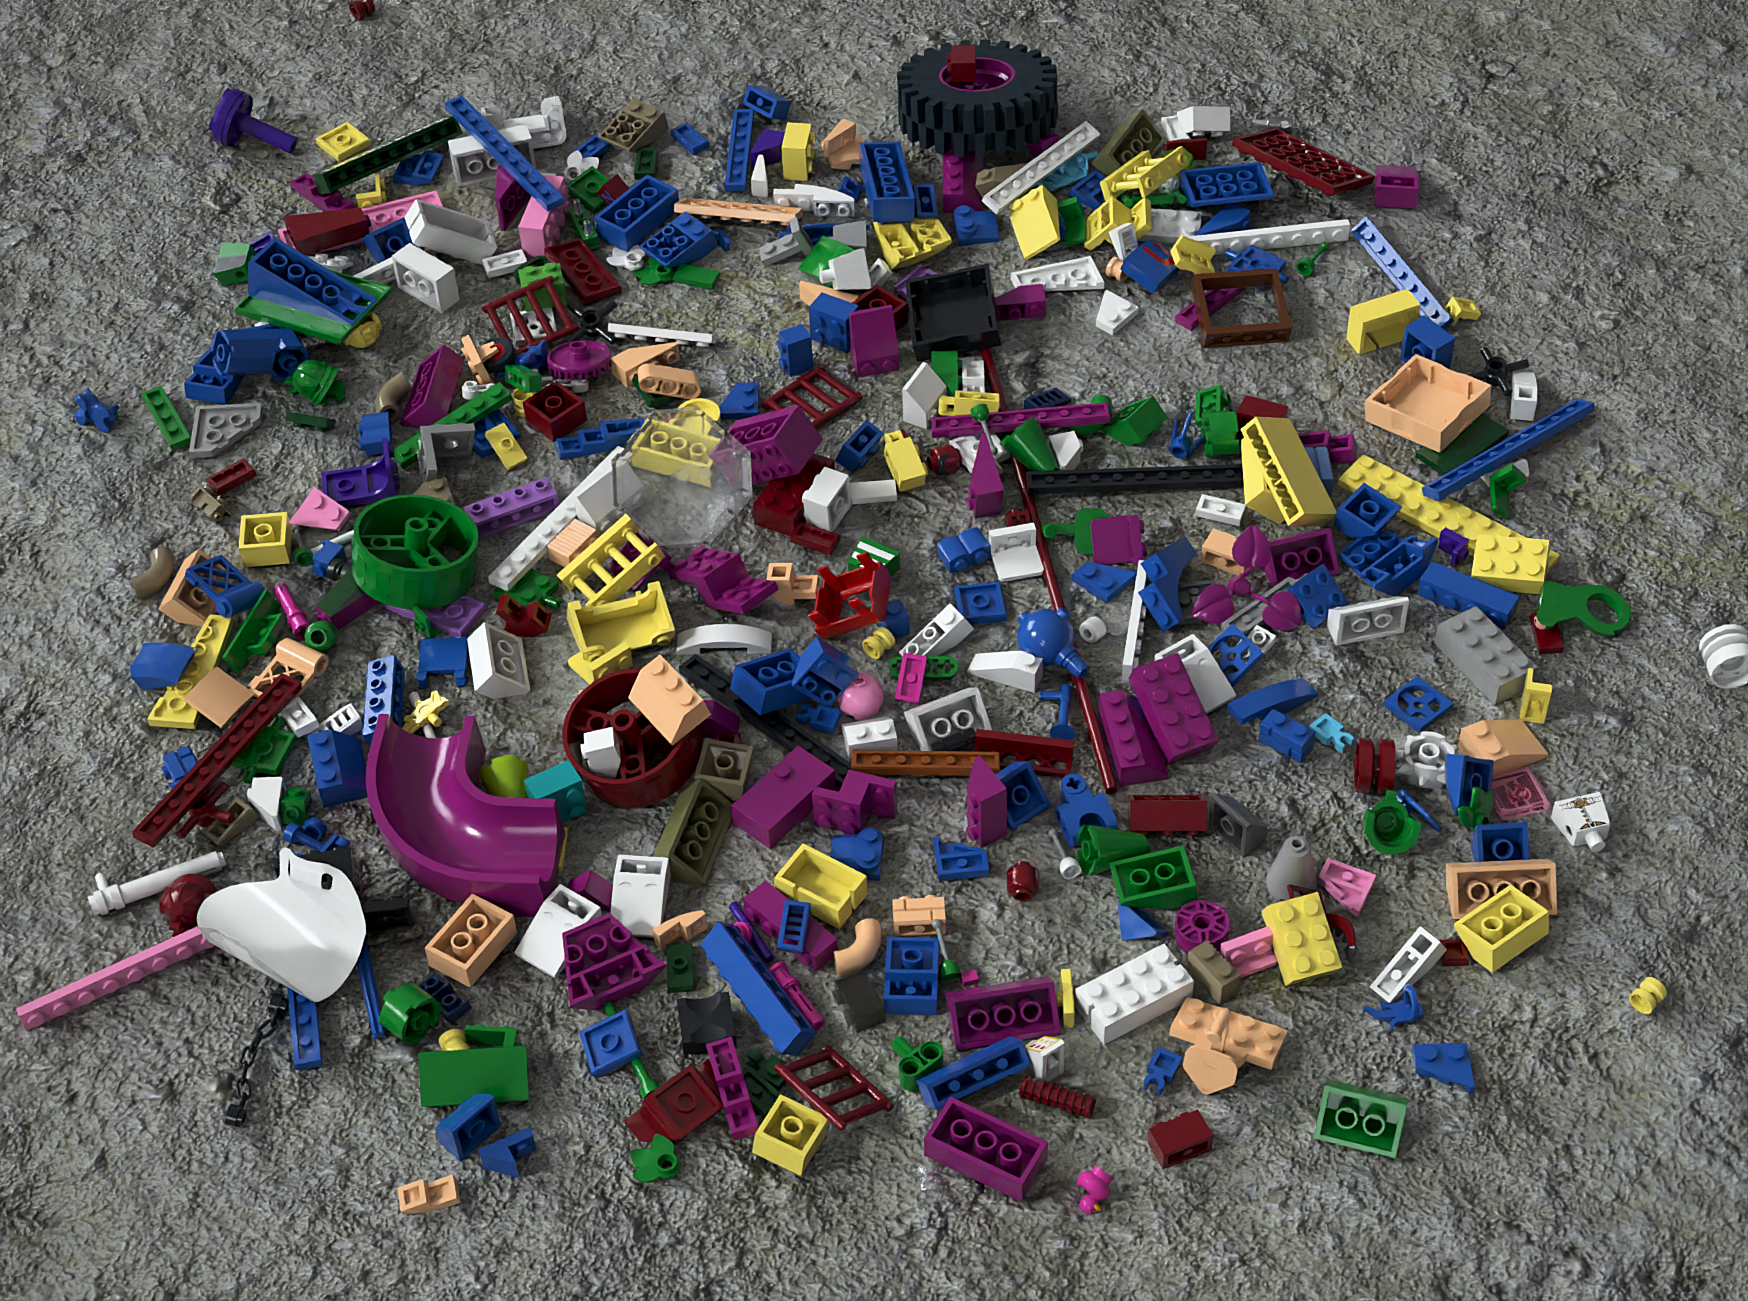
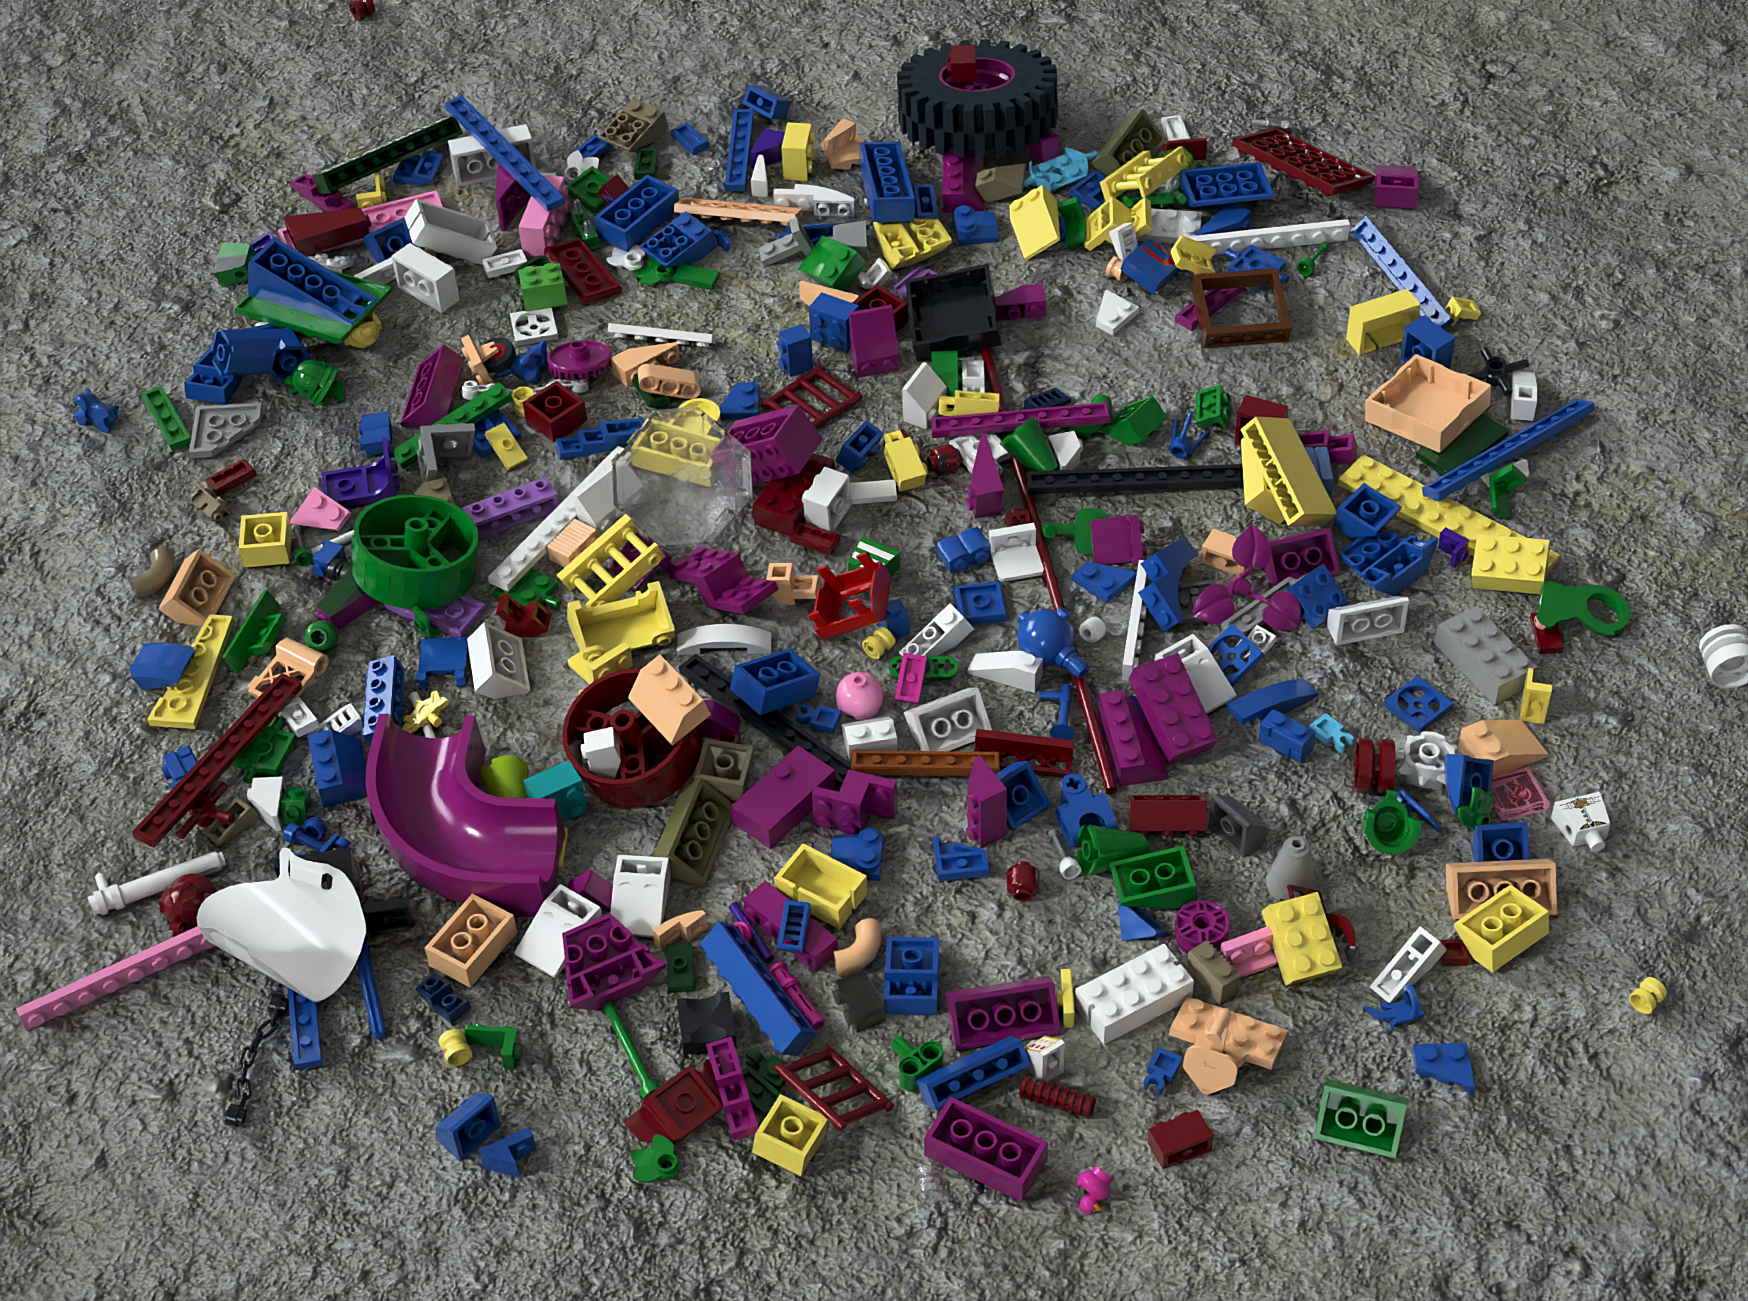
(218, 697): light nougat slope -> none
(234, 118): dark purple piece -> none
(235, 597): blue piece -> none
(295, 617): dark pink pin -> none
(318, 423): dark green plate -> none
(343, 141): light yellow tile -> none
(391, 394): dark tan cylinder -> none
(409, 1012): green brick -> none
(425, 1197): light nougat slope -> none
(457, 1075): green tile -> none
(525, 379): green piece -> none
(528, 291): dark red bar -> none
(544, 129): white windscreen -> none
(590, 316): black bar -> none
(610, 1043): blue tile -> none
(824, 672): blue slope -> none
(848, 272): white torso -> none
(849, 187): blue slope -> none
(916, 915): light nougat brick -> none
(948, 969): hinge -> none
(954, 741): black axle -> none
(969, 978): dark pink piece -> none
(980, 414): hinge -> none
(1040, 167): white plate -> none
(1066, 275): white wing -> none
(1205, 120): white slope -> none
(1220, 433): green brick -> none
(1220, 510): white plate -> none
(1347, 884): bright pink wing -> none
(1464, 592): blue brick -> none

